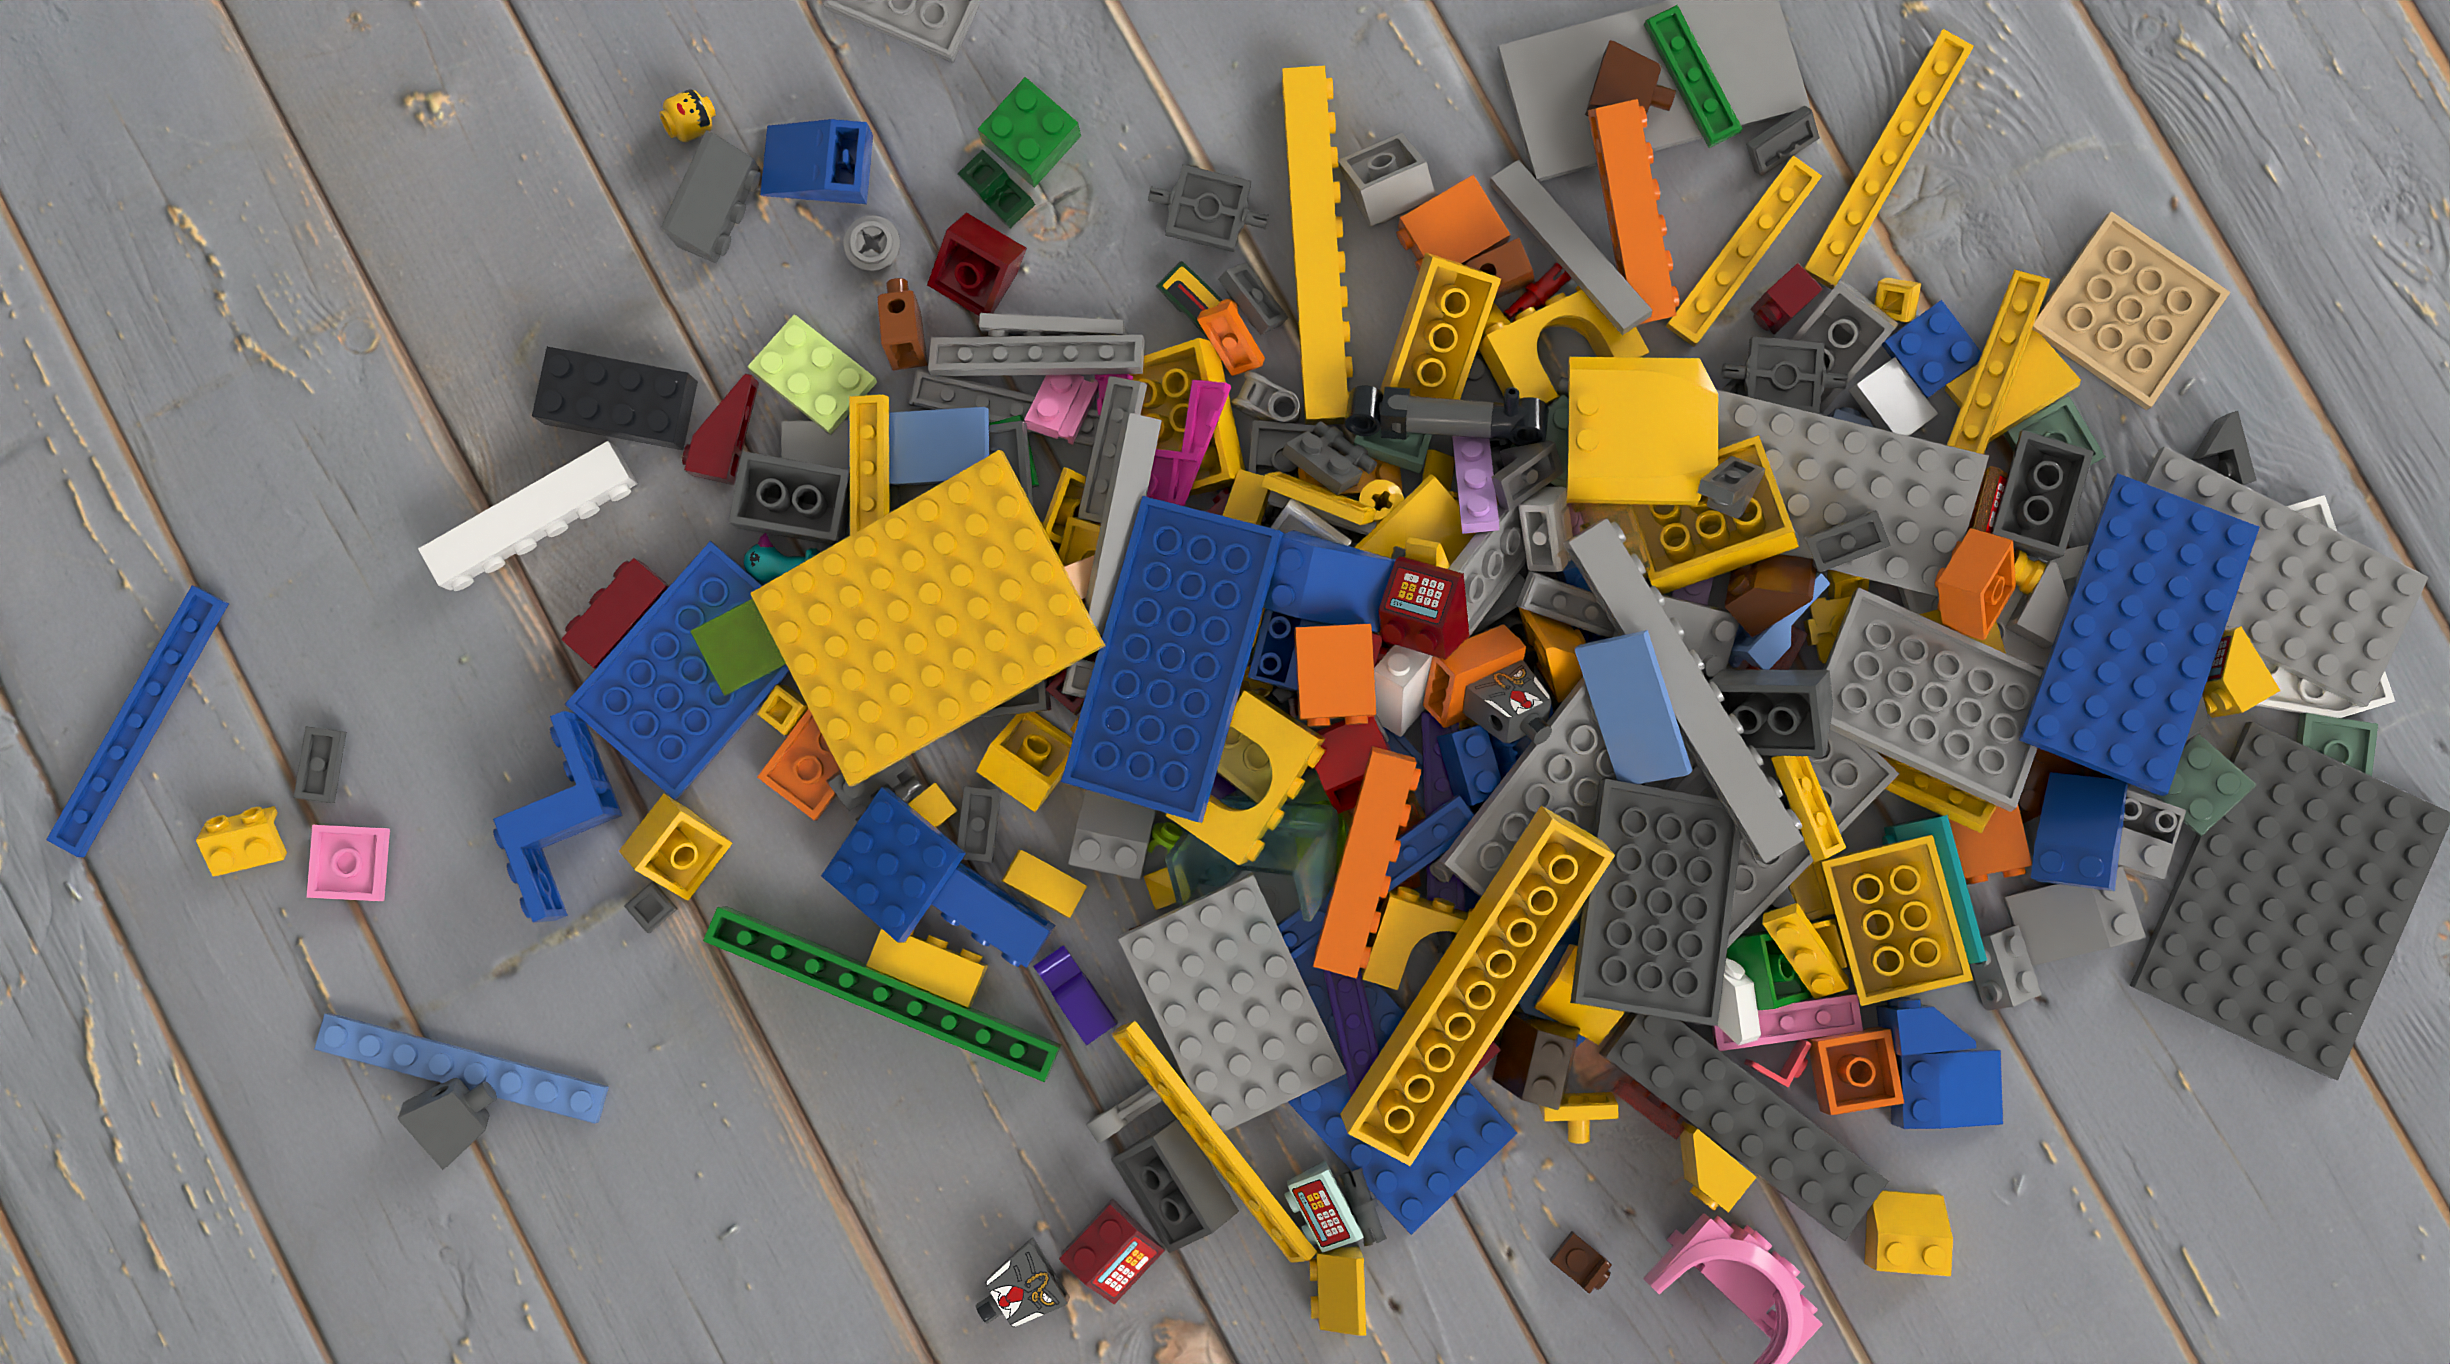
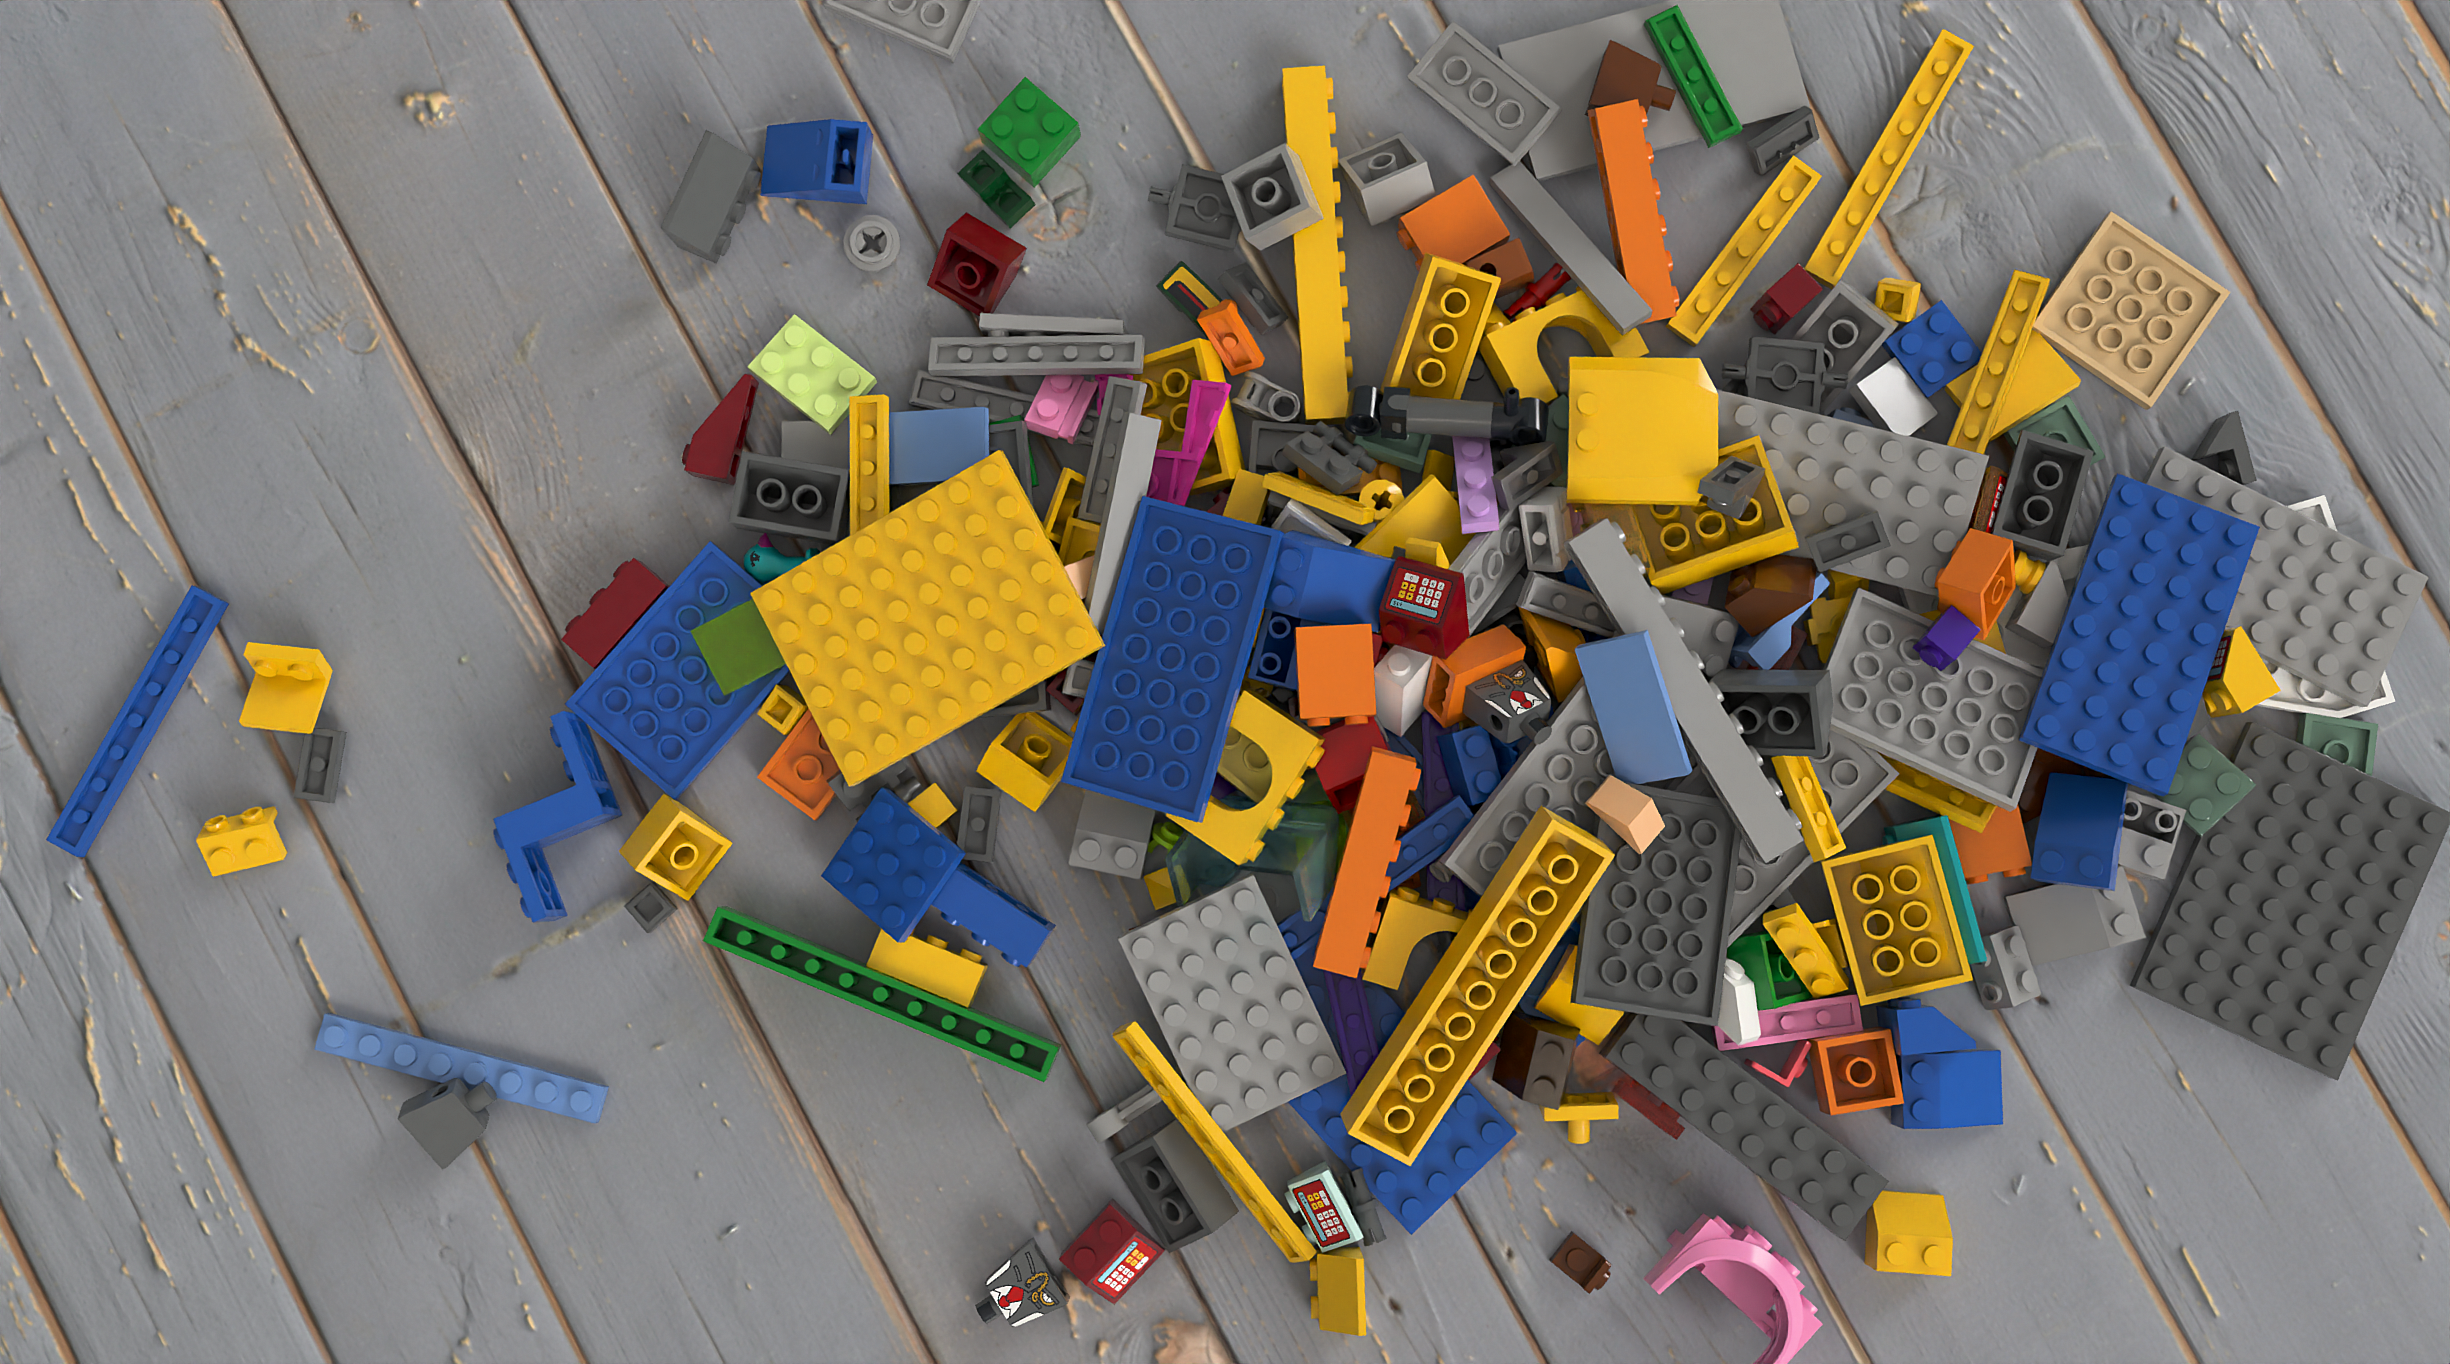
(285, 687): none -> yellow bracket
(348, 863): bright pink plate -> none
(528, 516): white brick -> none
(615, 398): black brick -> none
(687, 115): yellow head -> none
(901, 326): dark orange torso -> none
(1044, 883): yellow slope -> none
(1075, 995): dark purple piece -> none
(1272, 197): none -> light grey brick
(1484, 93): none -> light grey plate
(1627, 812): none -> light nougat slope
(1712, 1171): yellow slope -> none
(1812, 892): yellow tile -> none
(1946, 638): none -> dark purple brick

